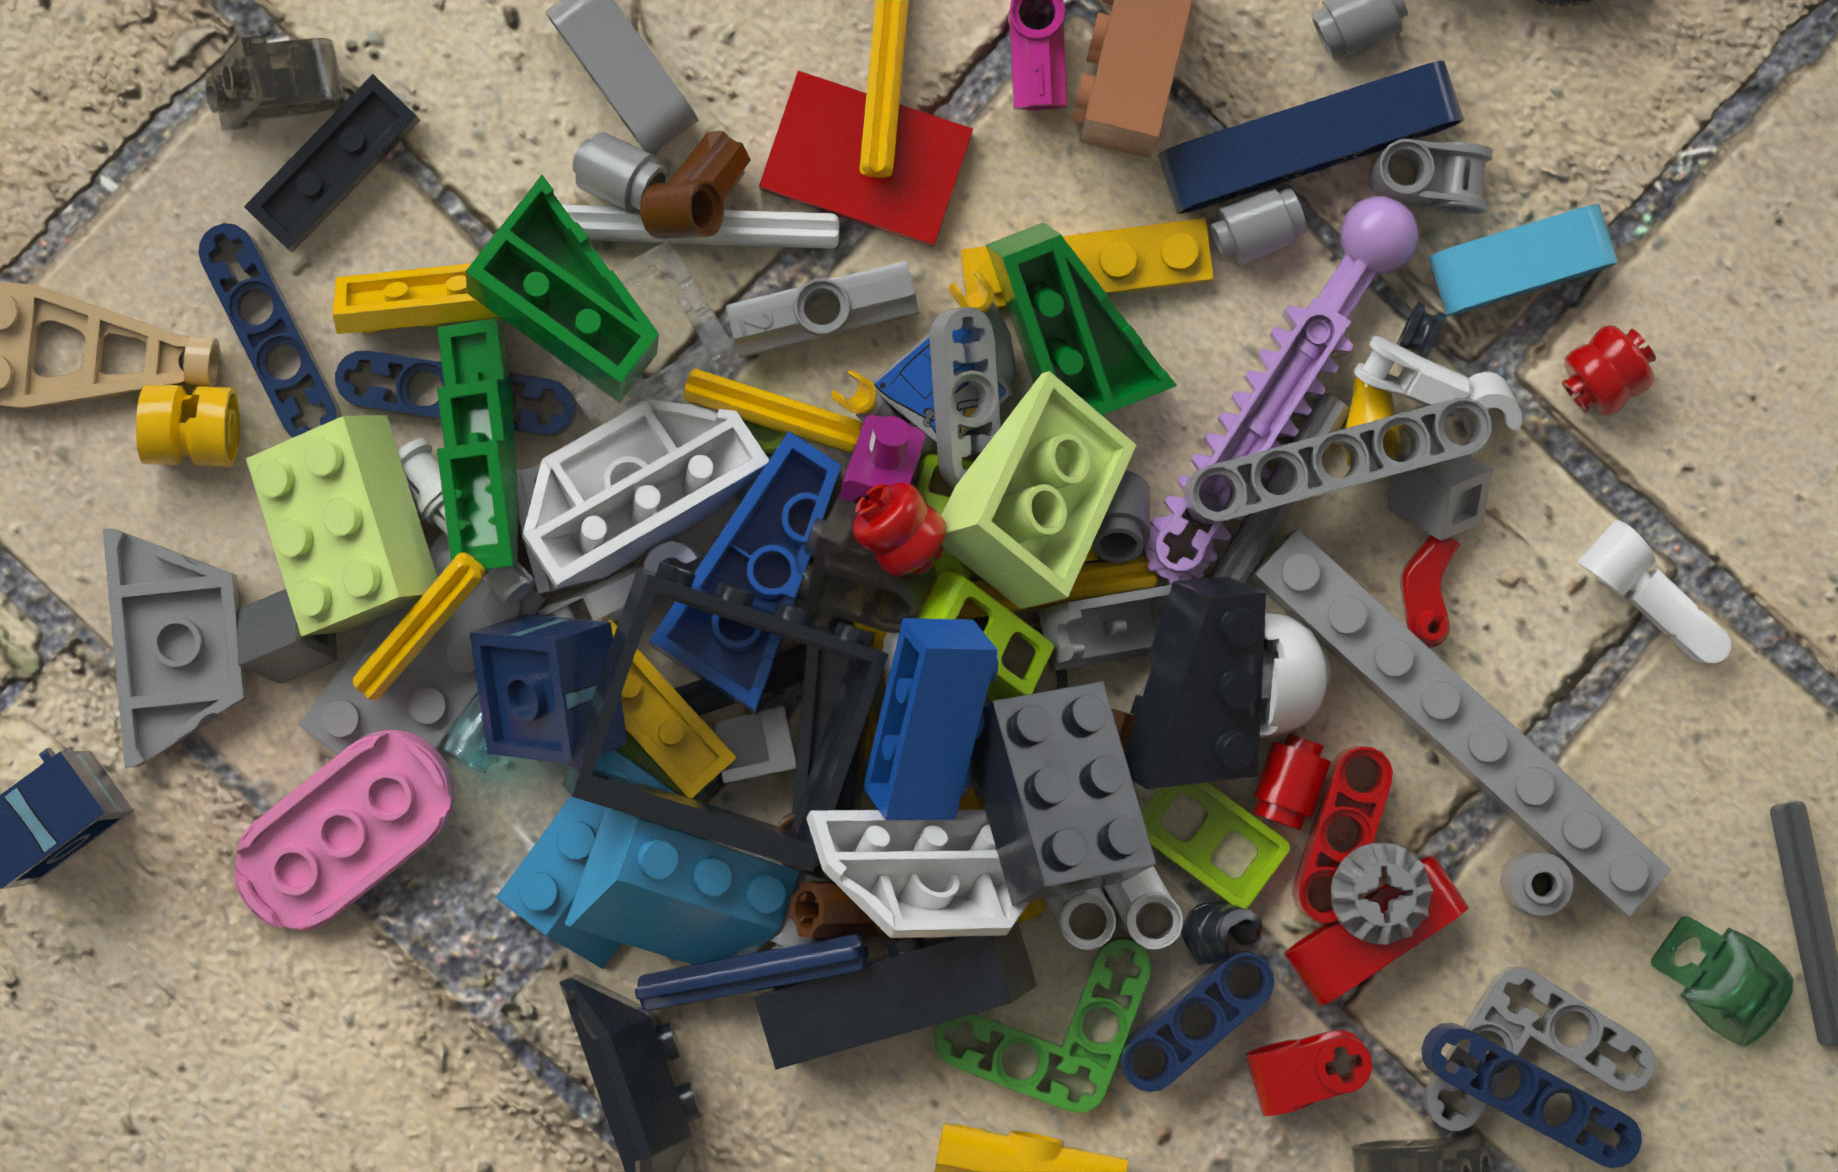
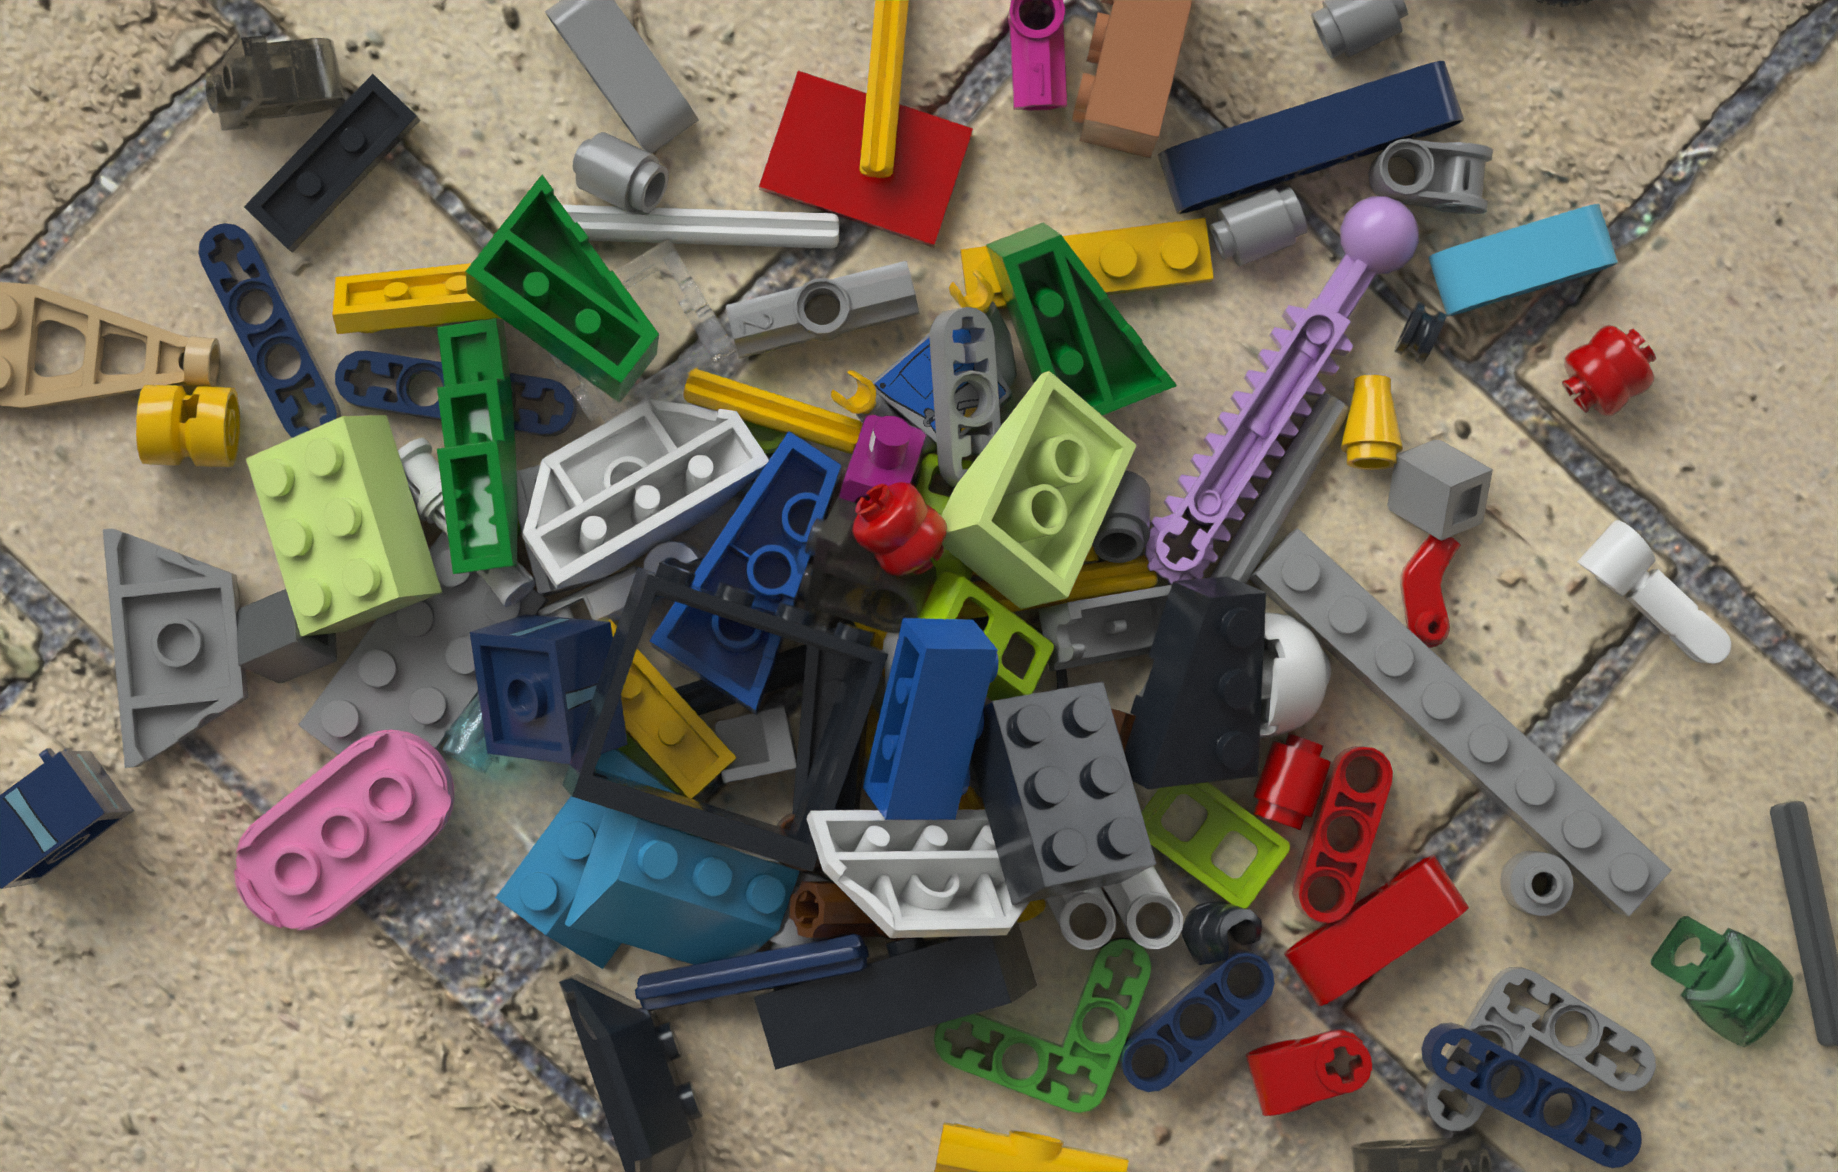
(419, 626): yellow axle -> none
(695, 195): reddish brown piece -> none
(1360, 873): light grey gear -> none
(1367, 456): light grey beam -> none
(1432, 383): white piece -> none

